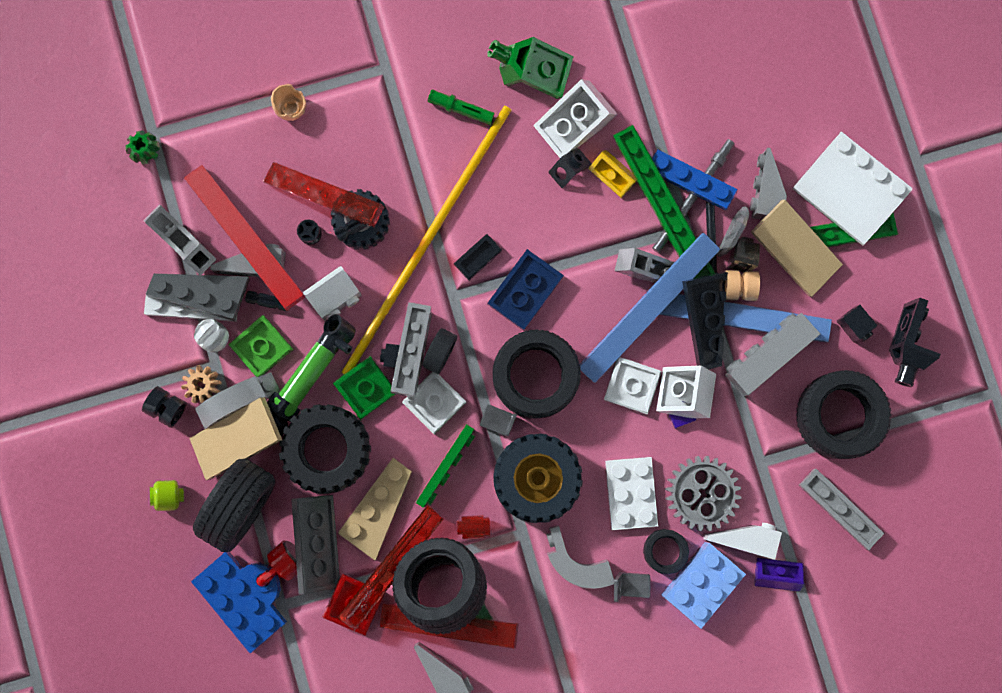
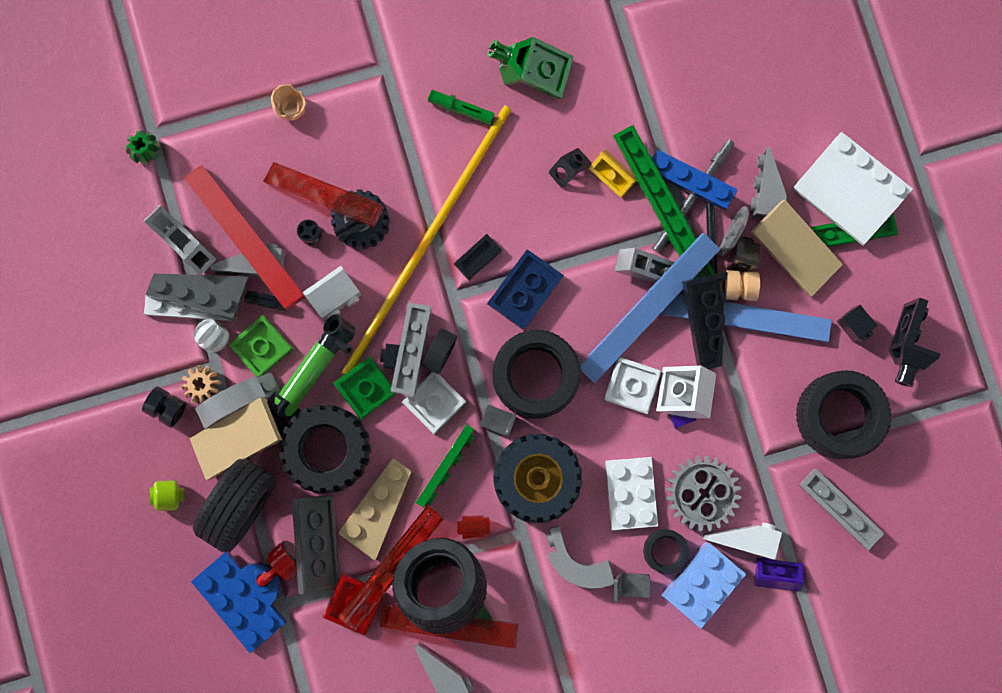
(575, 118): white slope -> none
(772, 354): light grey brick -> none

